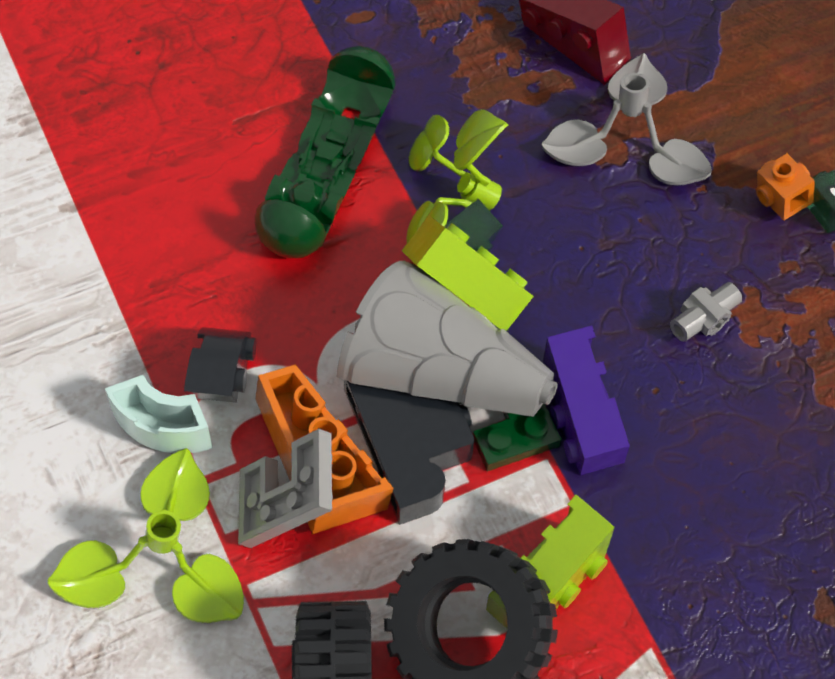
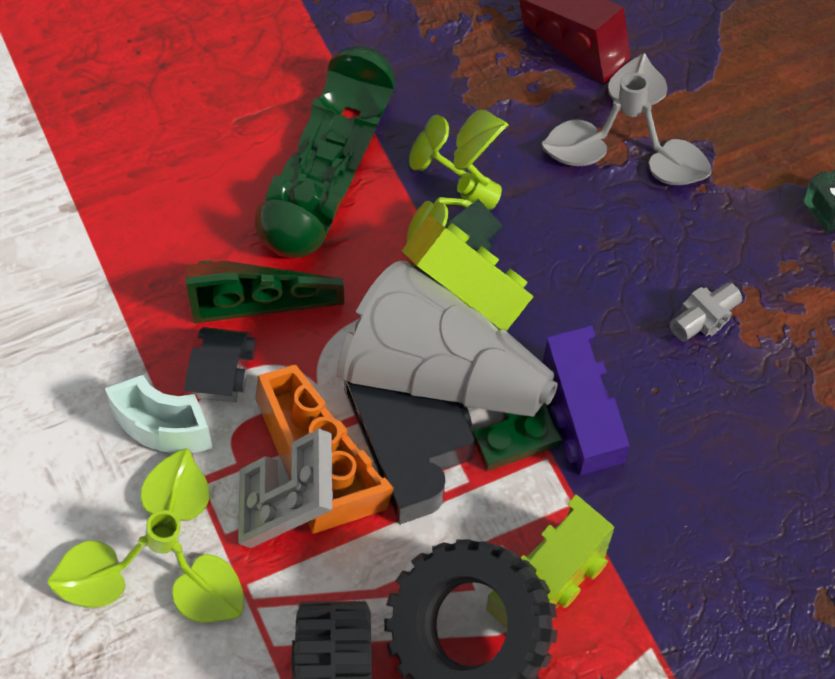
(244, 290): none -> dark green wedge
(785, 186): orange brick -> none

